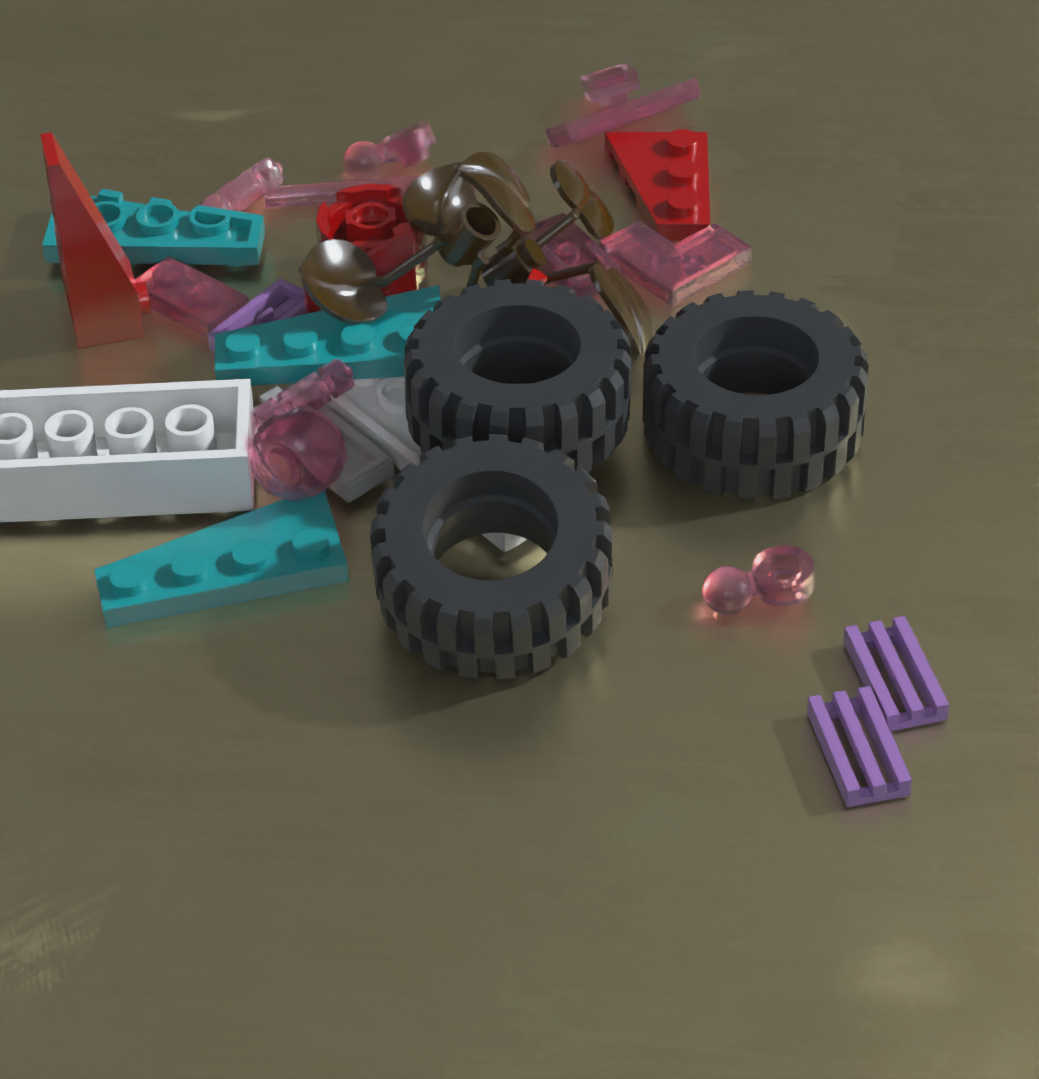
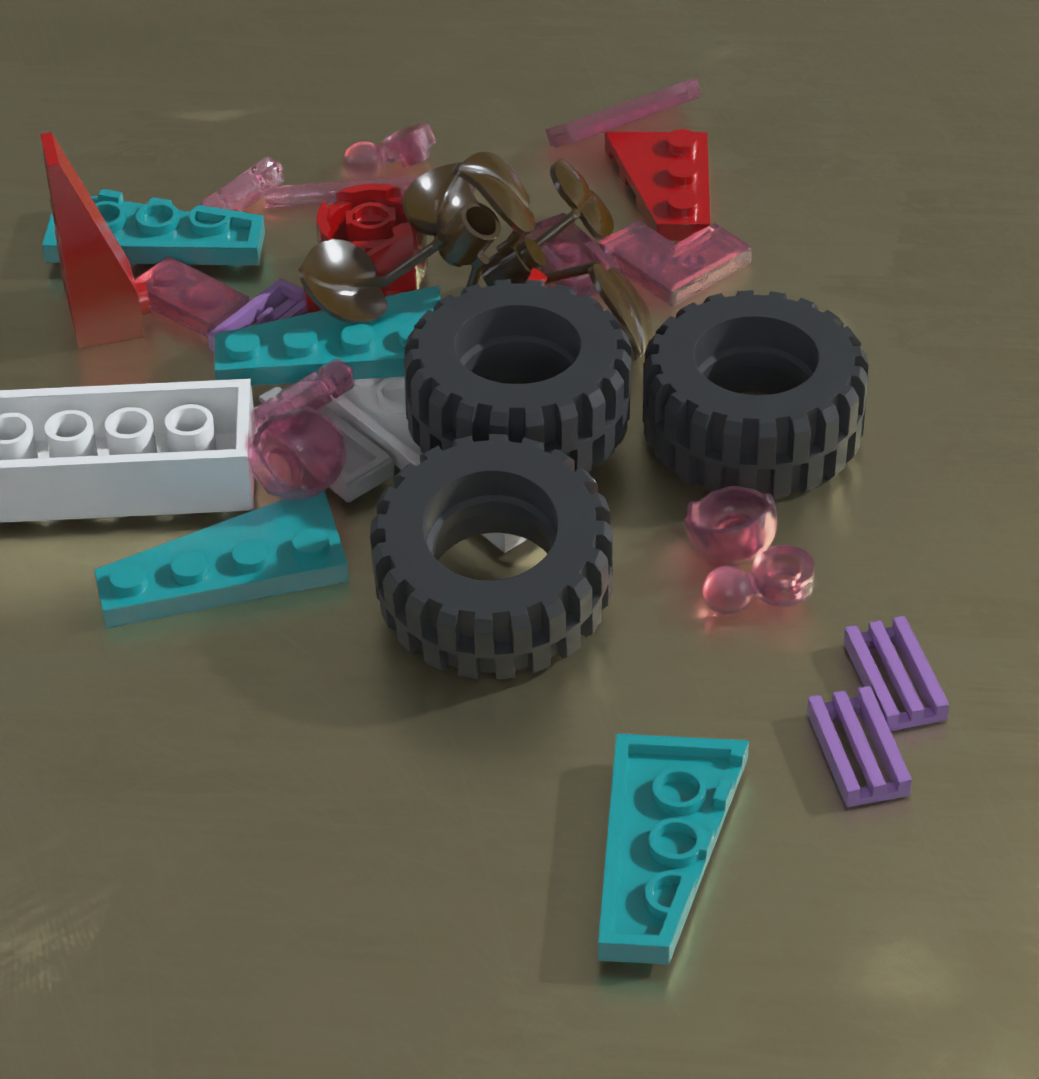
(610, 84): clear pink plate -> none
(660, 837): none -> teal wing
(731, 525): none -> clear pink hair

